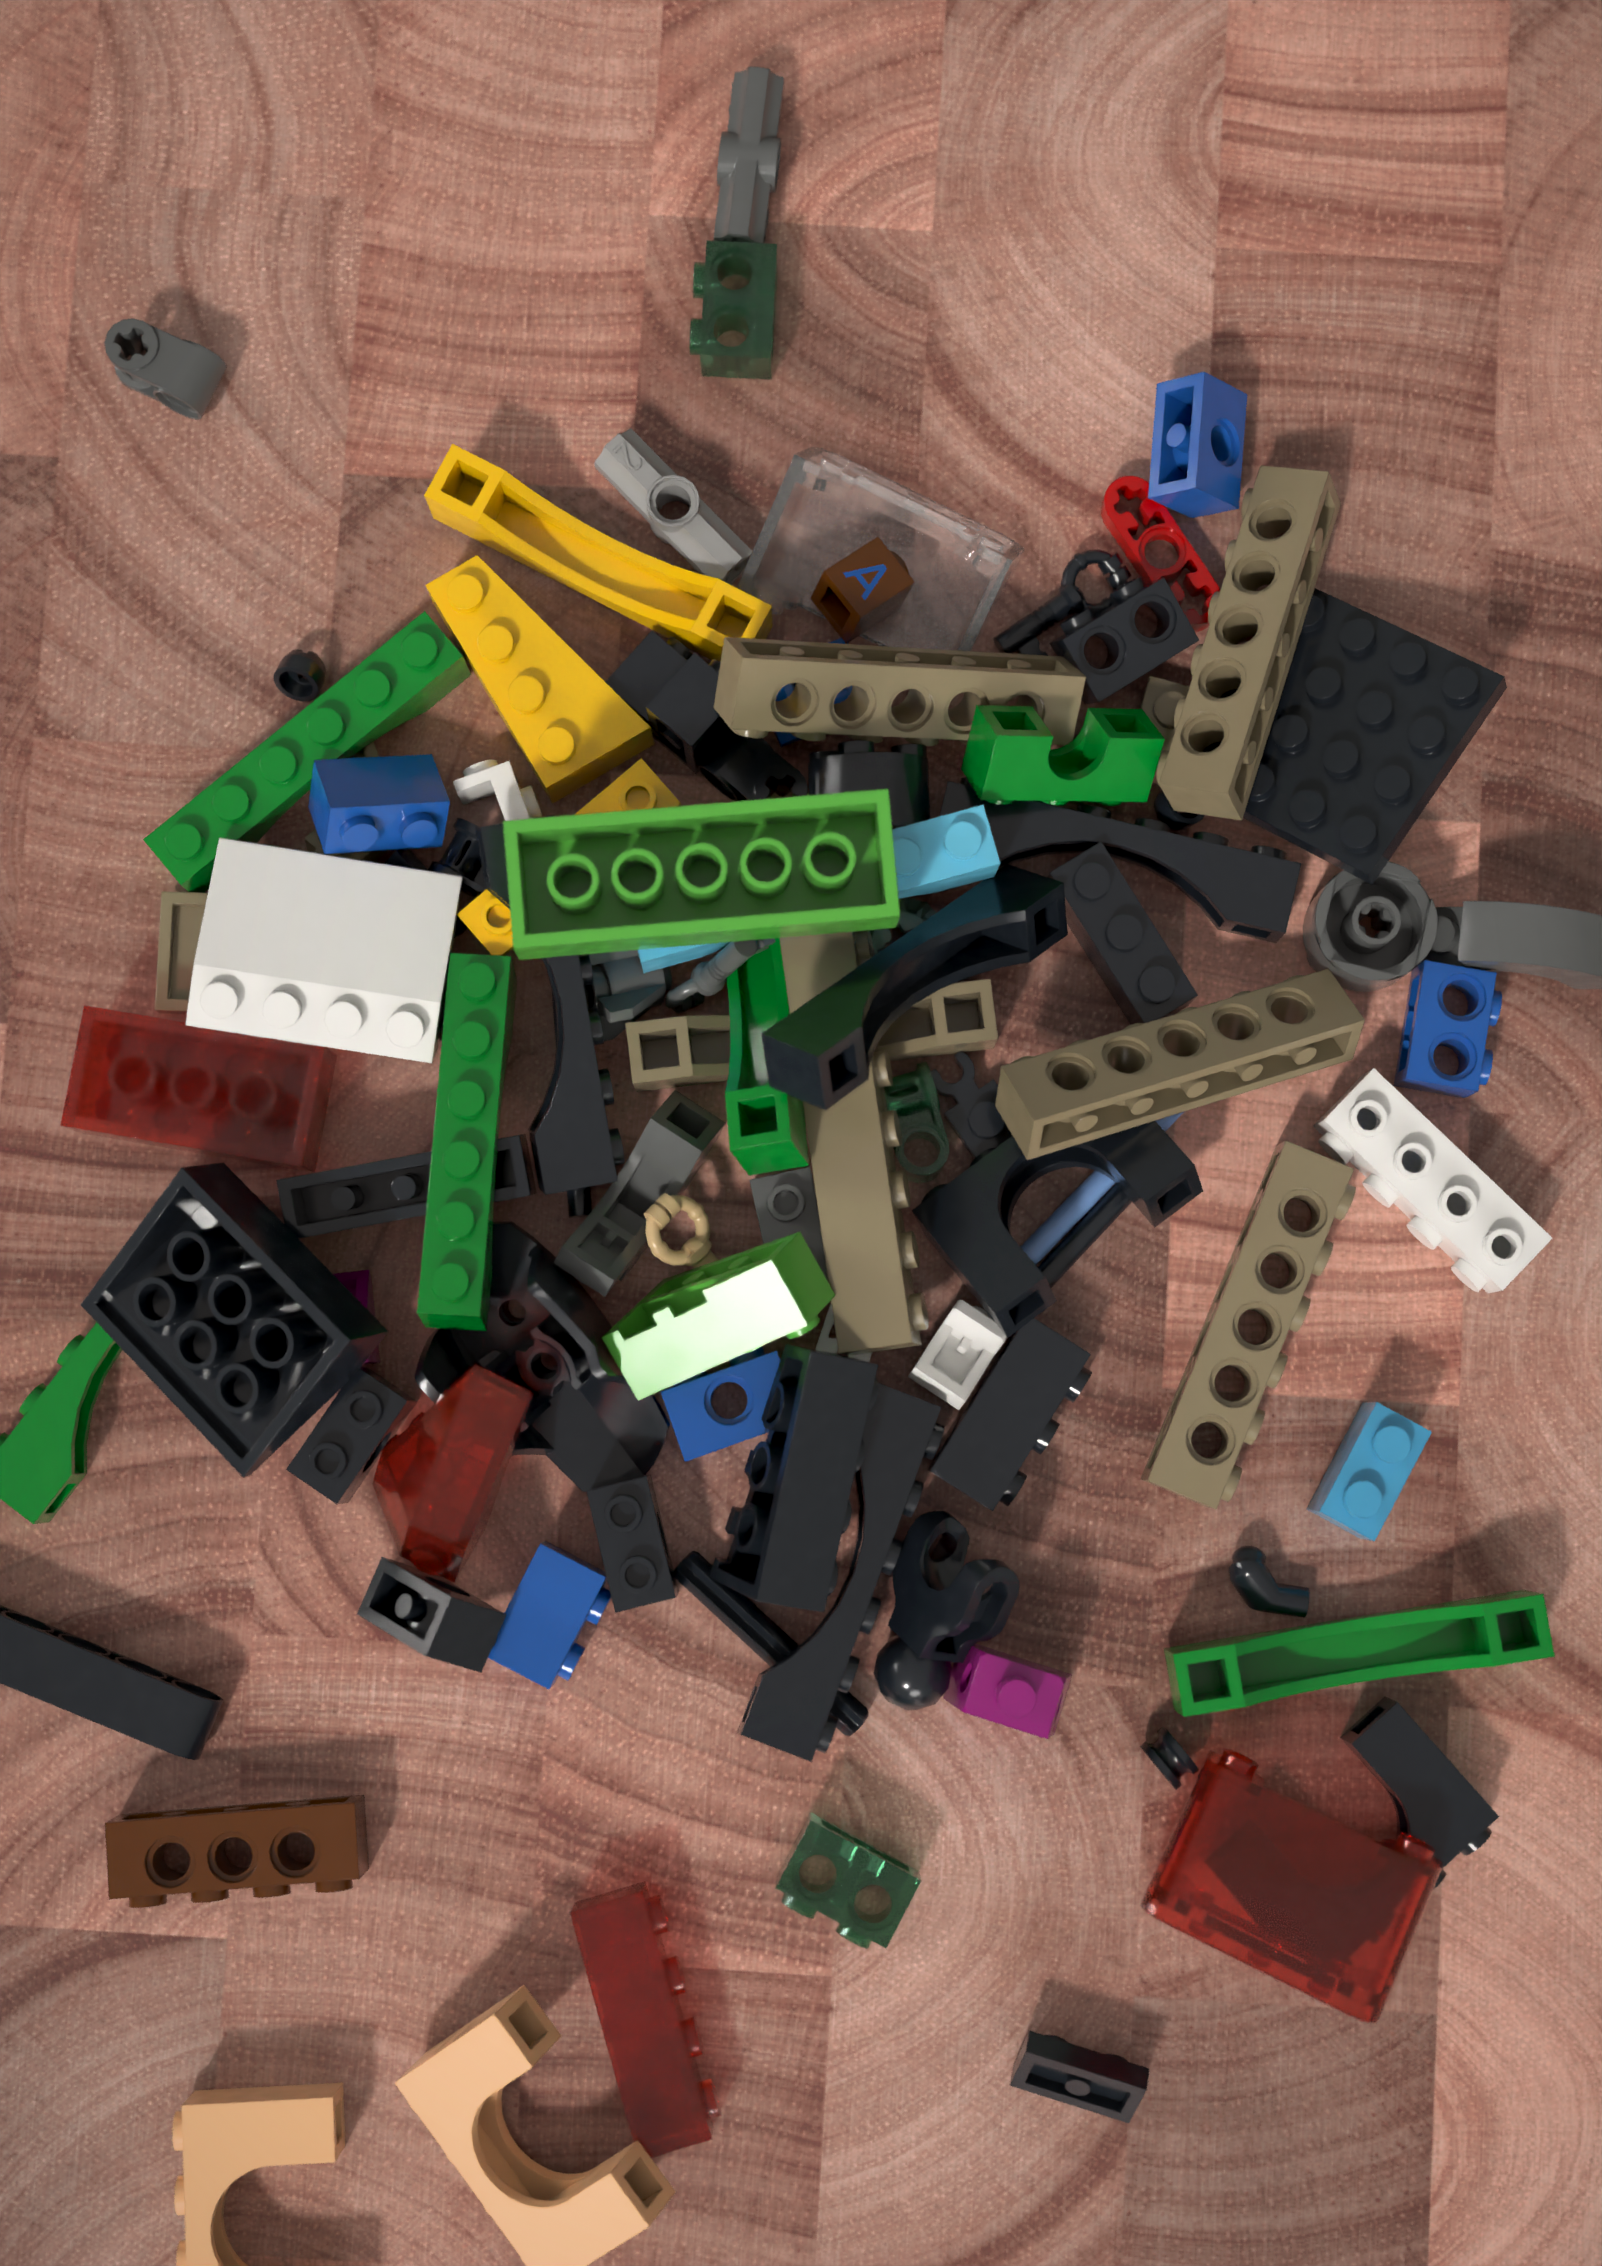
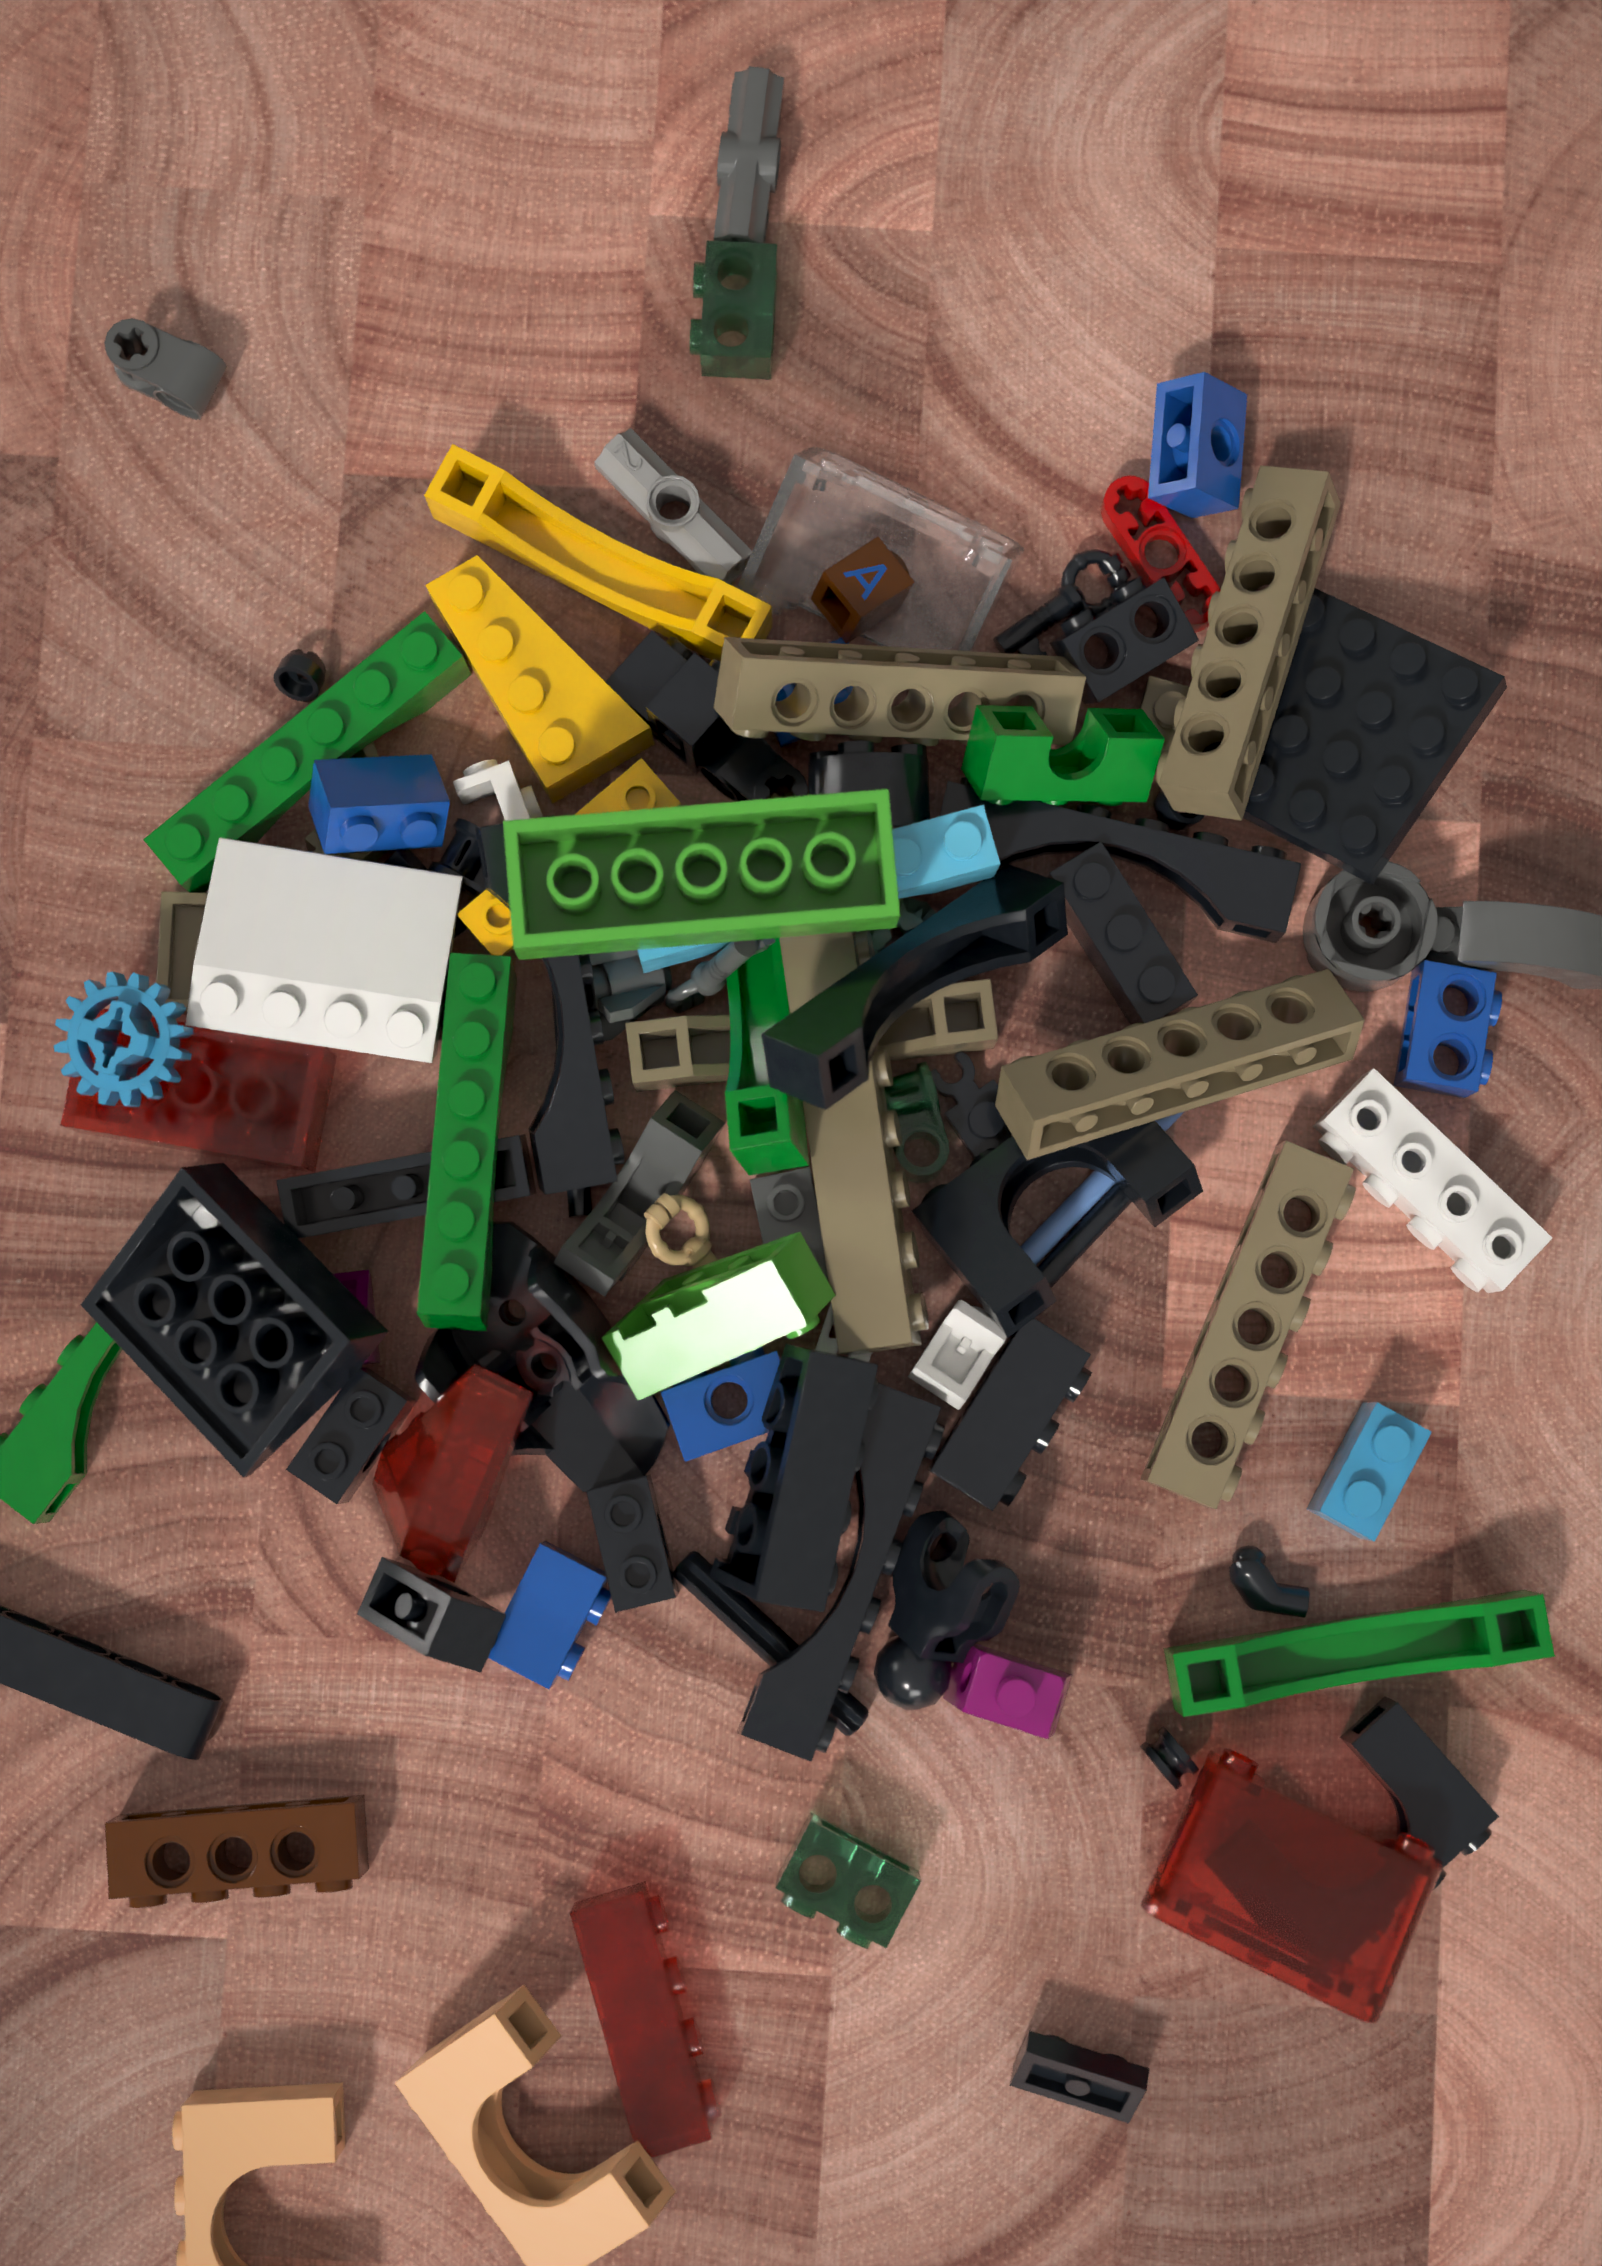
(129, 1013): none -> dark azure gear

